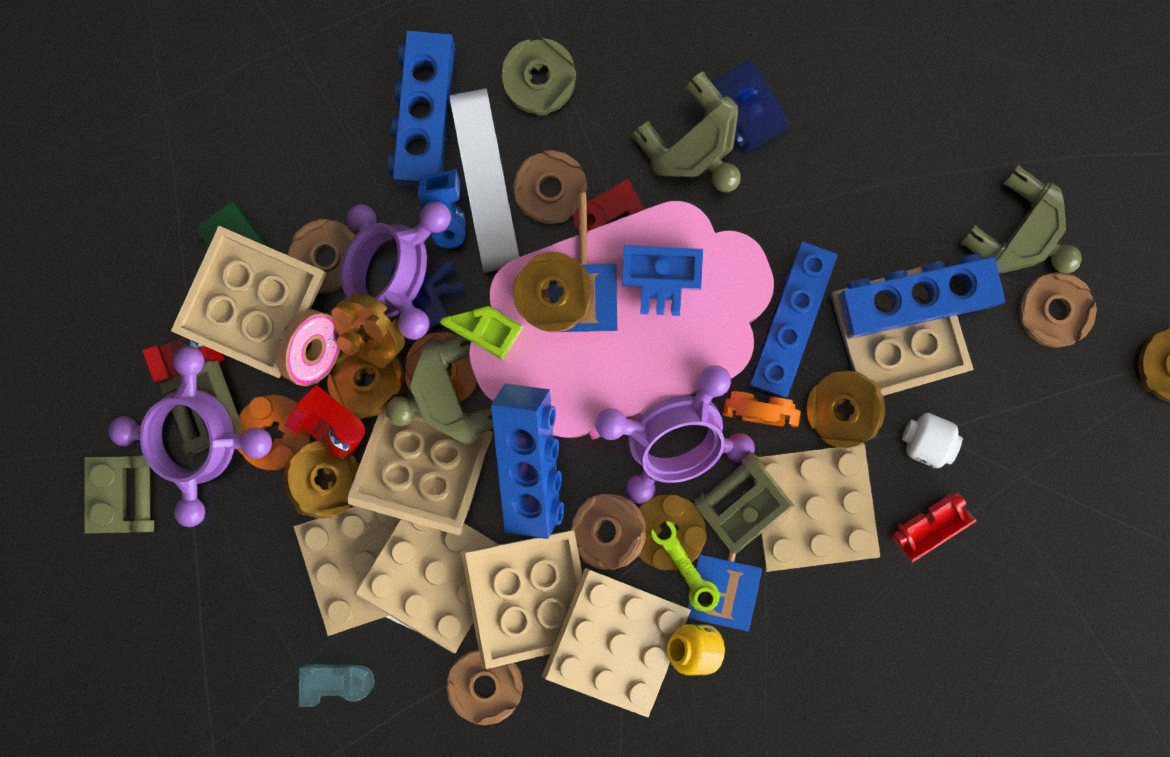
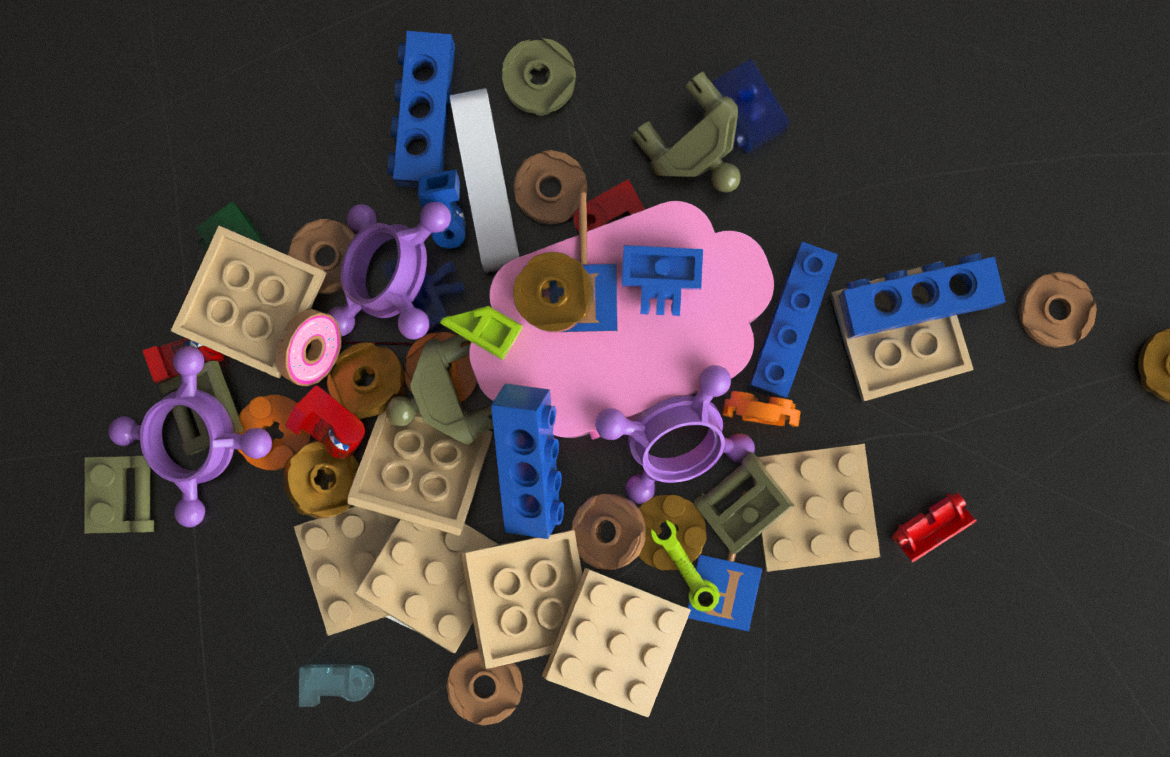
(367, 330): pearl gold plate -> none
(696, 649): yellow head -> none
(863, 395): pearl gold plate -> none
(932, 440): white head -> none
(1035, 235): olive connector -> none

